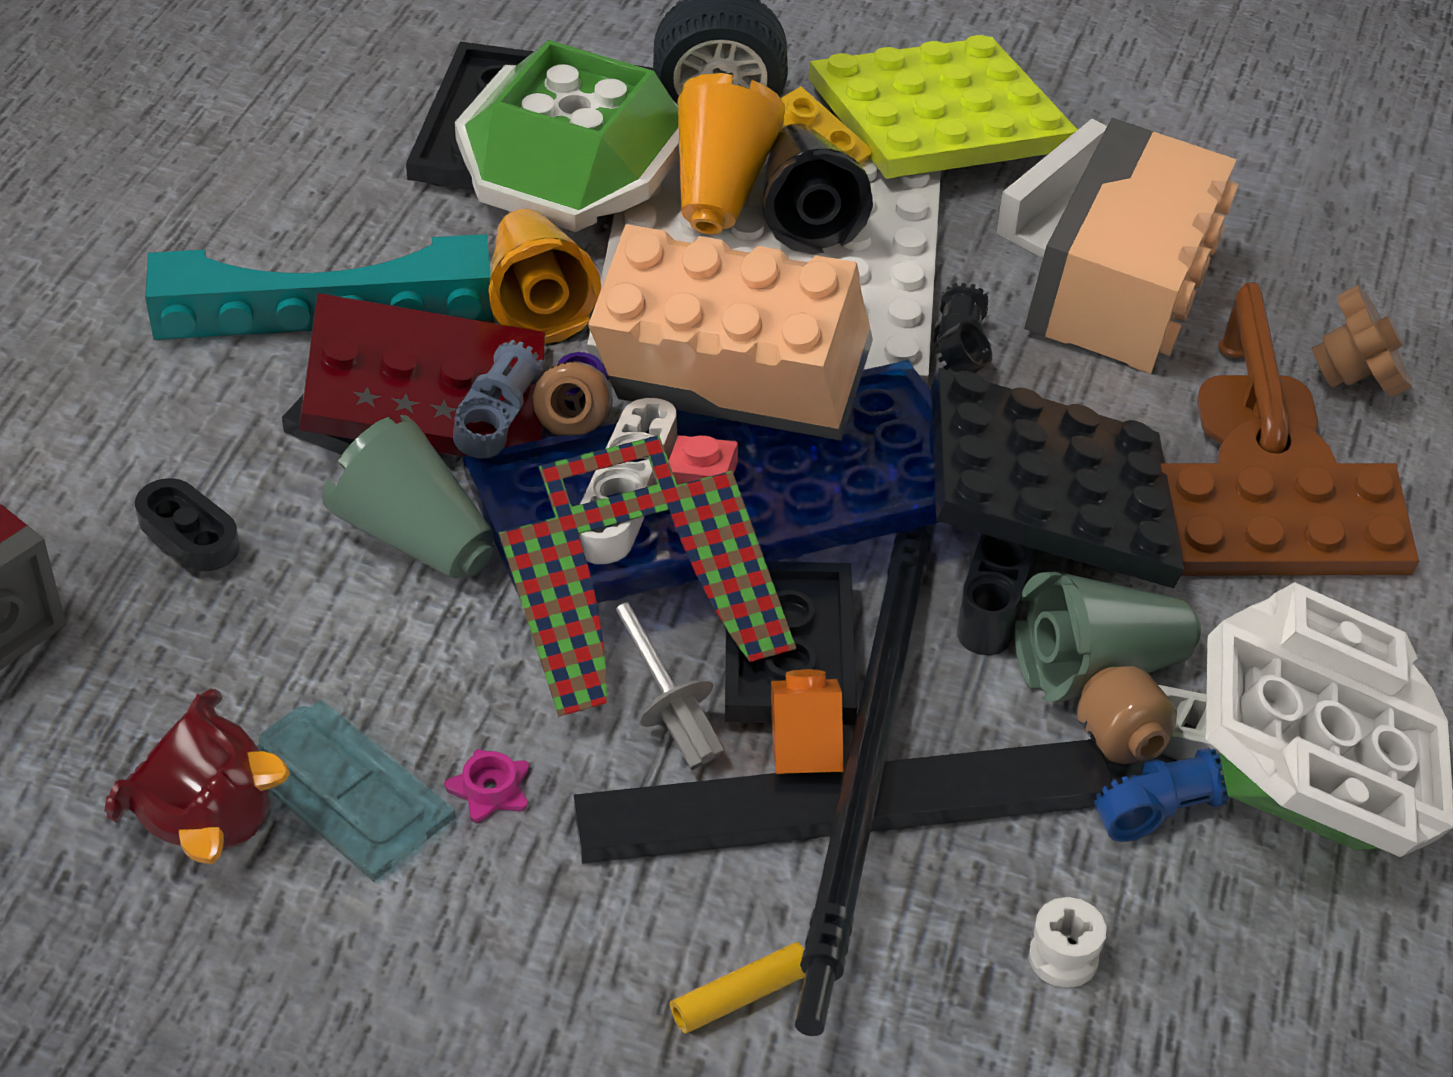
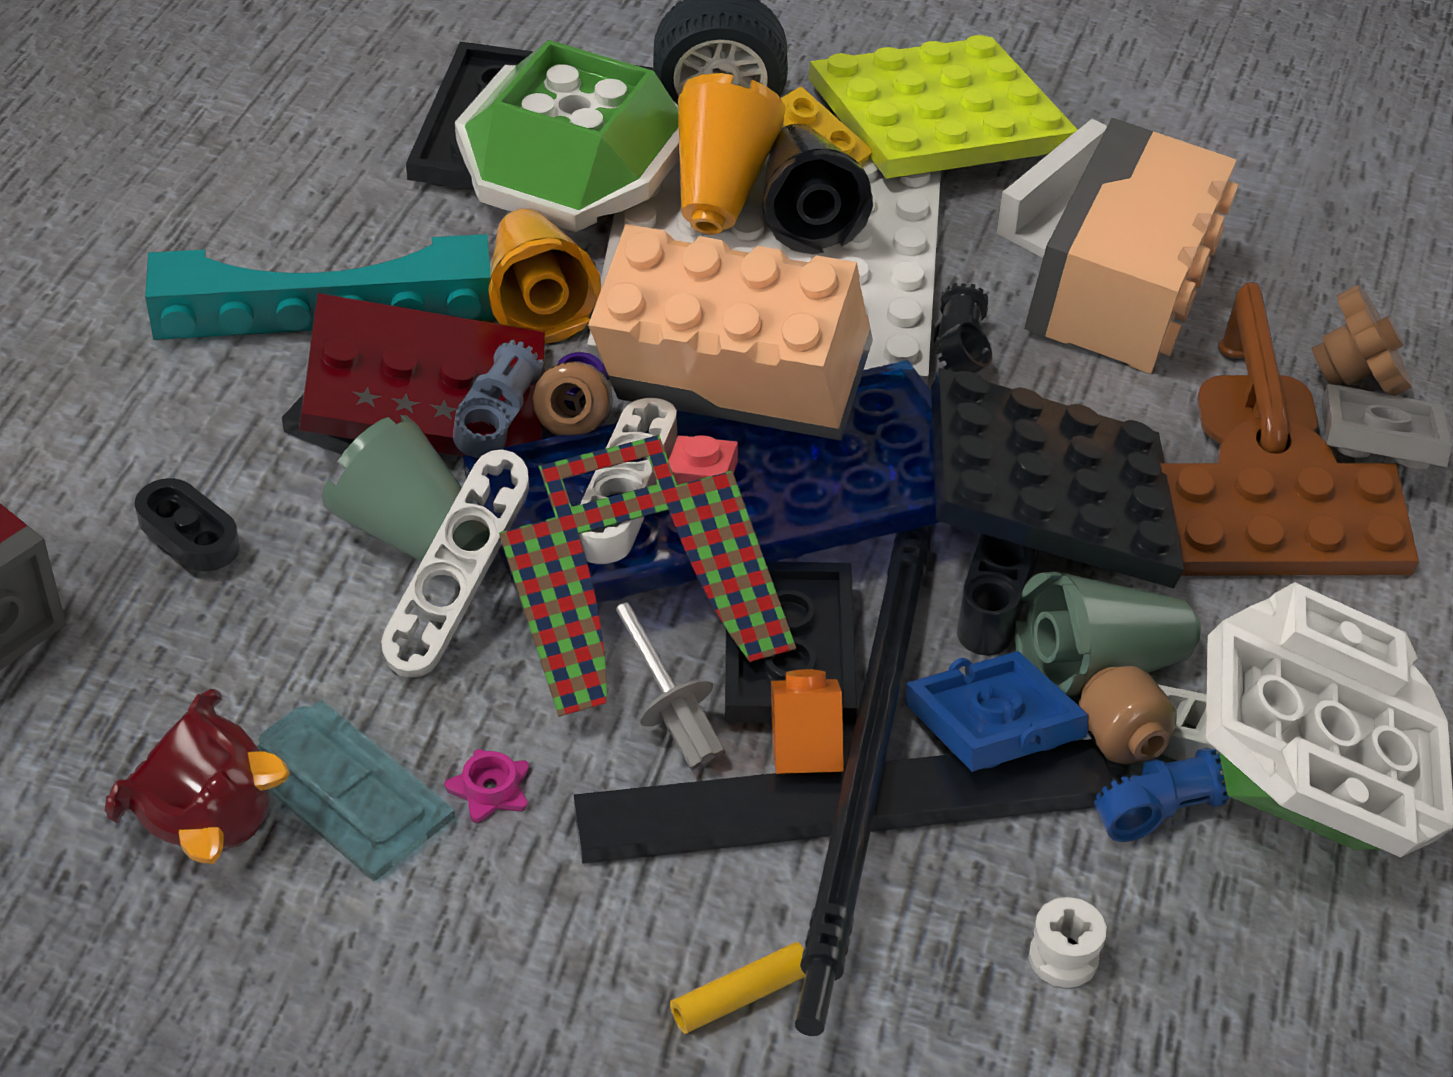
(448, 559): none -> white beam
(996, 710): none -> blue plate
(1386, 425): none -> light grey plate

